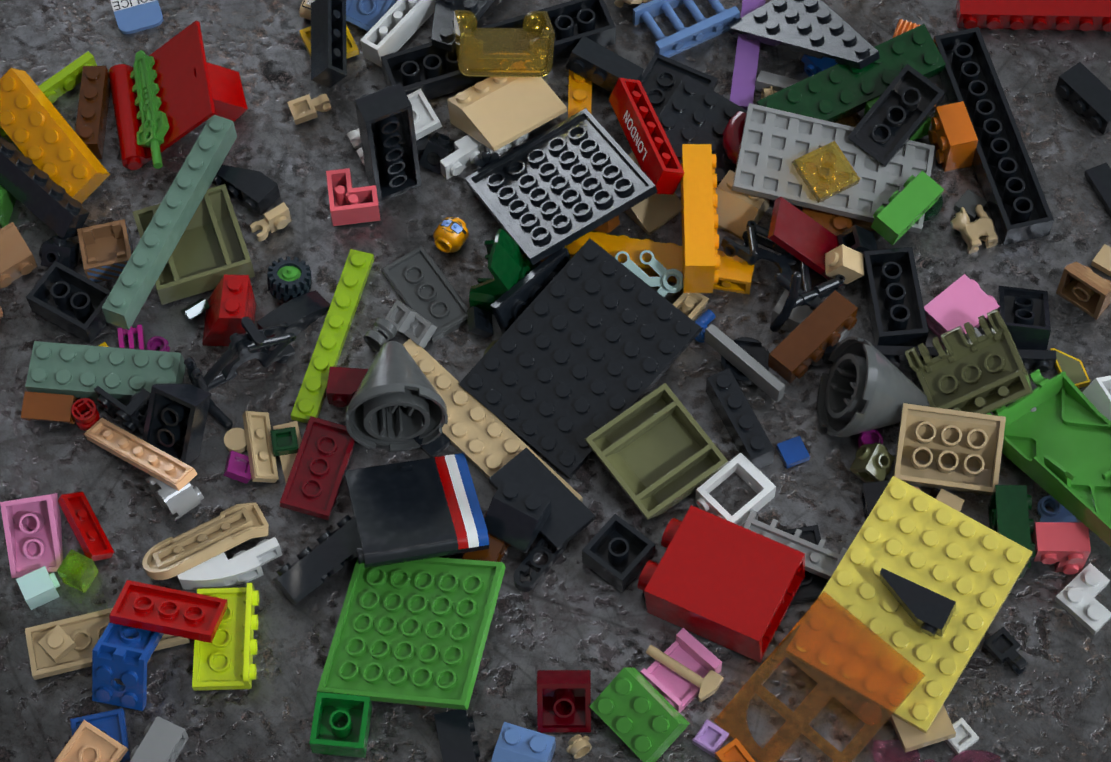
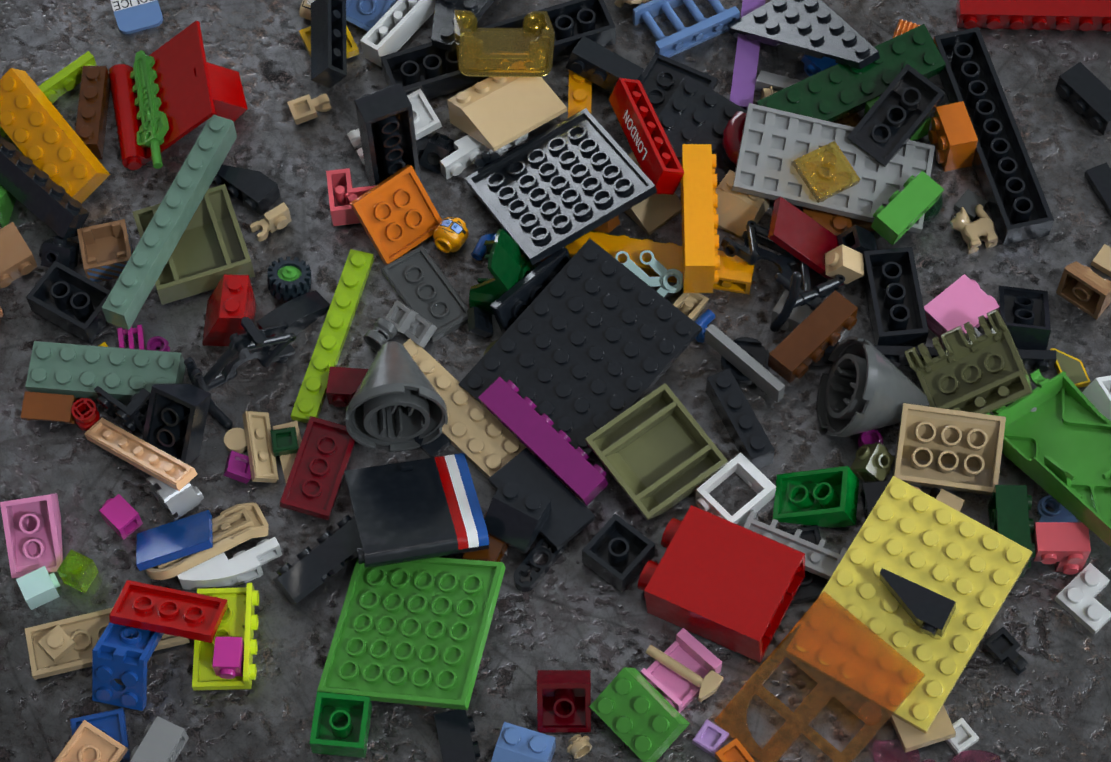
(85, 526): red plate -> none
(120, 516): none -> dark pink brick
(174, 540): none -> blue tile
(195, 308): tile -> none
(228, 657): none -> dark pink brick
(397, 214): none -> orange plate
(480, 249): none -> blue arm
(543, 440): none -> magenta brick
(793, 452): blue tile -> none
(817, 497): none -> green slope

